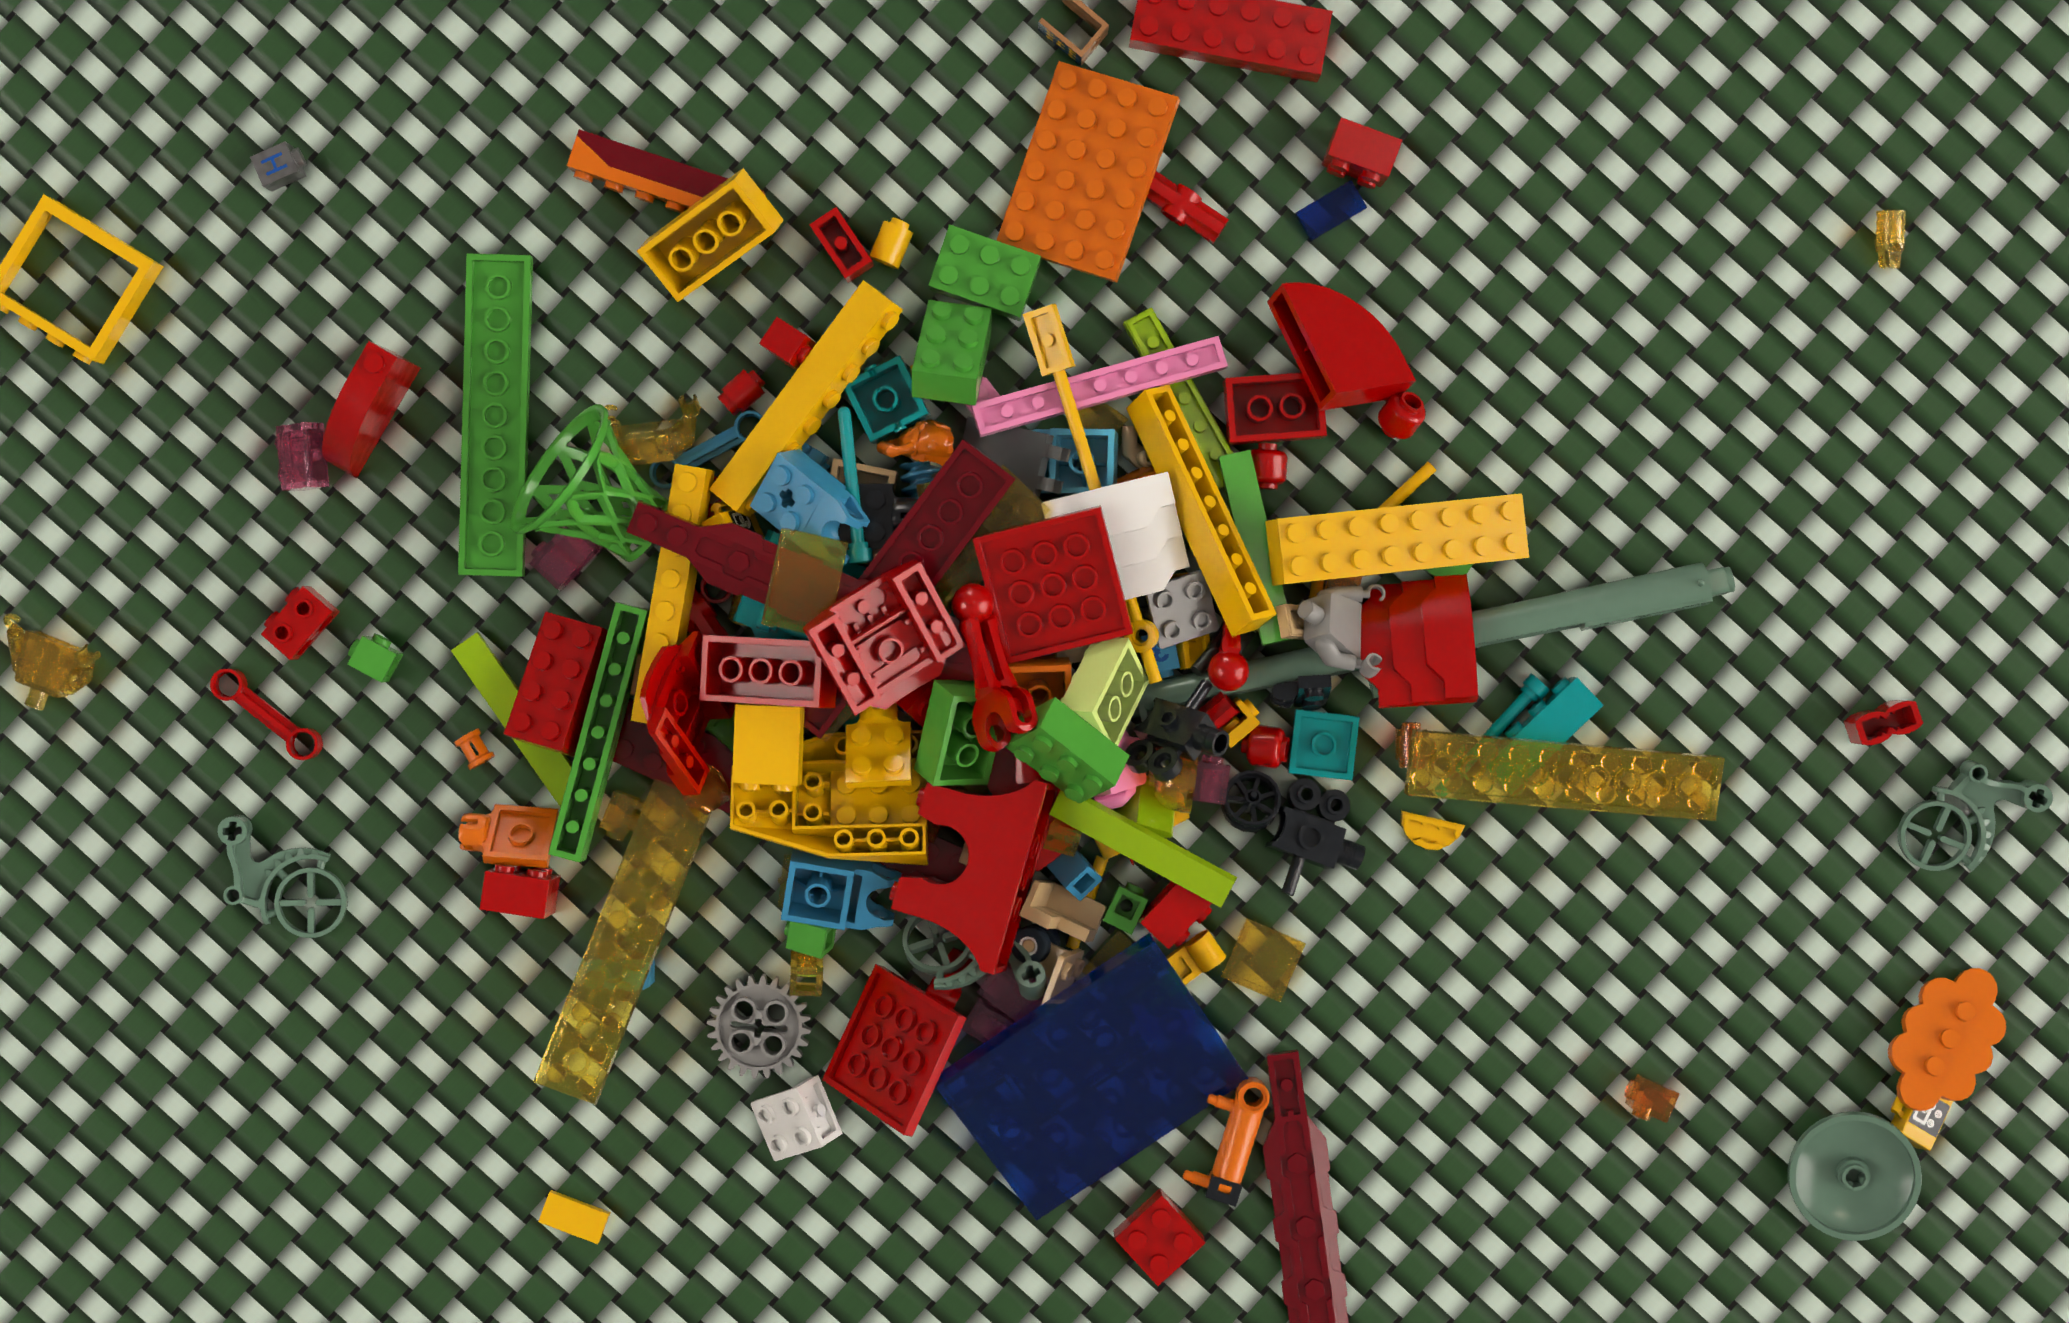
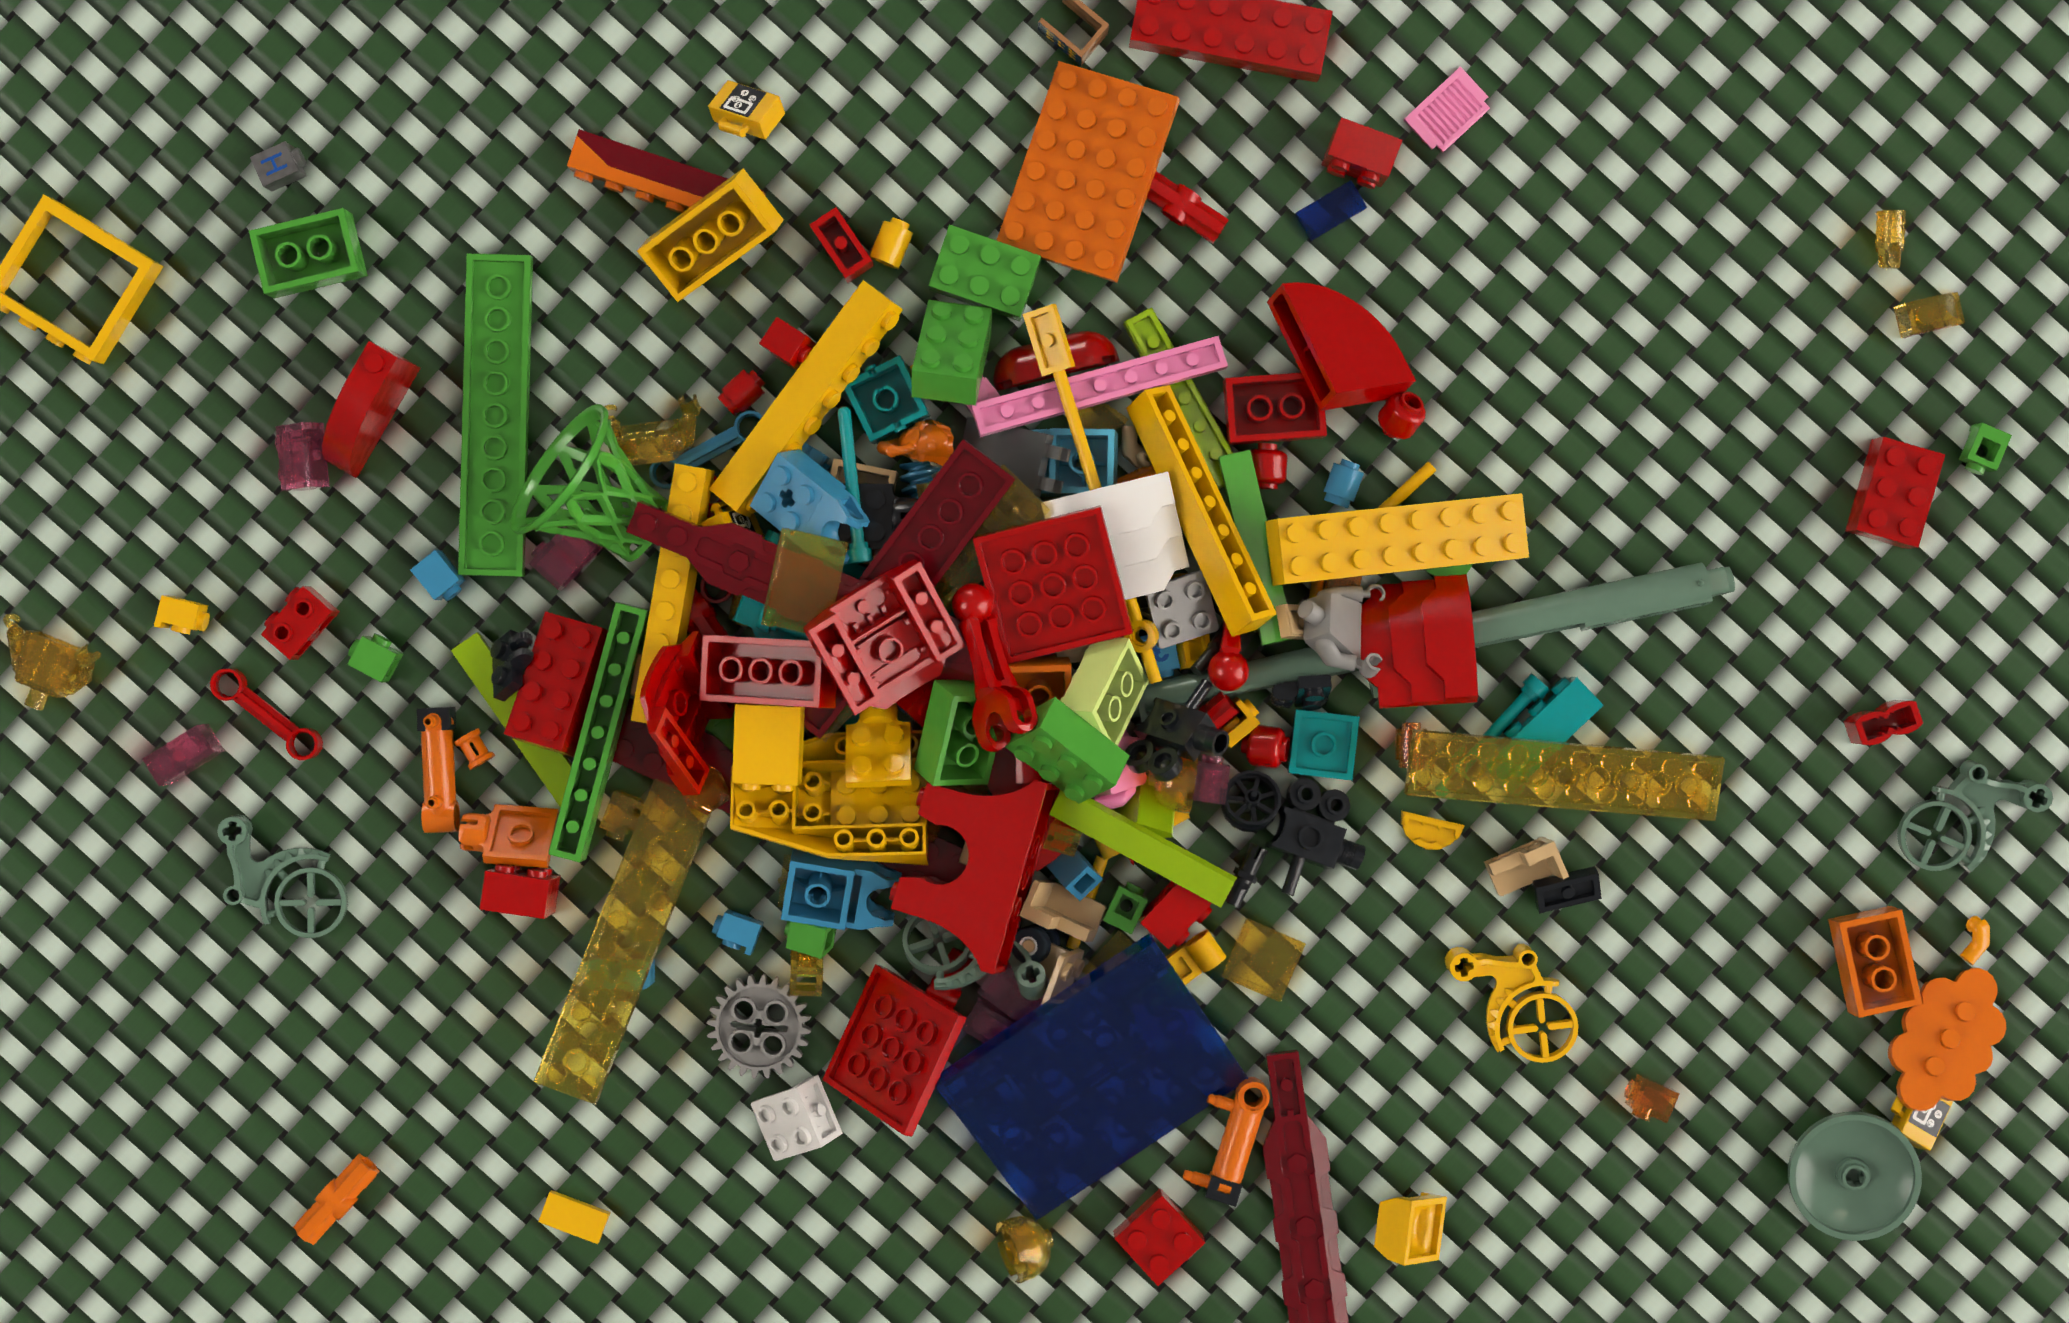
(182, 614): none -> yellow brick
(183, 754): none -> clear pink brick
(308, 253): none -> bright green brick
(336, 1199): none -> orange piece
(438, 576): none -> dark azure brick
(440, 808): none -> orange piece
(509, 658): none -> black hinge
(738, 930): none -> dark azure brick
(746, 110): none -> yellow piece
(1021, 367): none -> red brick
(1024, 1247): none -> clear yellow cylinder
(1246, 874): none -> black pin
(1343, 483): none -> dark azure brick
(1411, 1228): none -> yellow brick
(1448, 111): none -> bright pink window
(1511, 978): none -> yellow piece
(1524, 865): none -> tan panel
(1558, 893): none -> black plate
(1875, 961): none -> orange brick
(1895, 492): none -> red brick
(1929, 314): none -> clear yellow slope
(1980, 939): none -> light orange arm
(1993, 443): none -> bright green brick

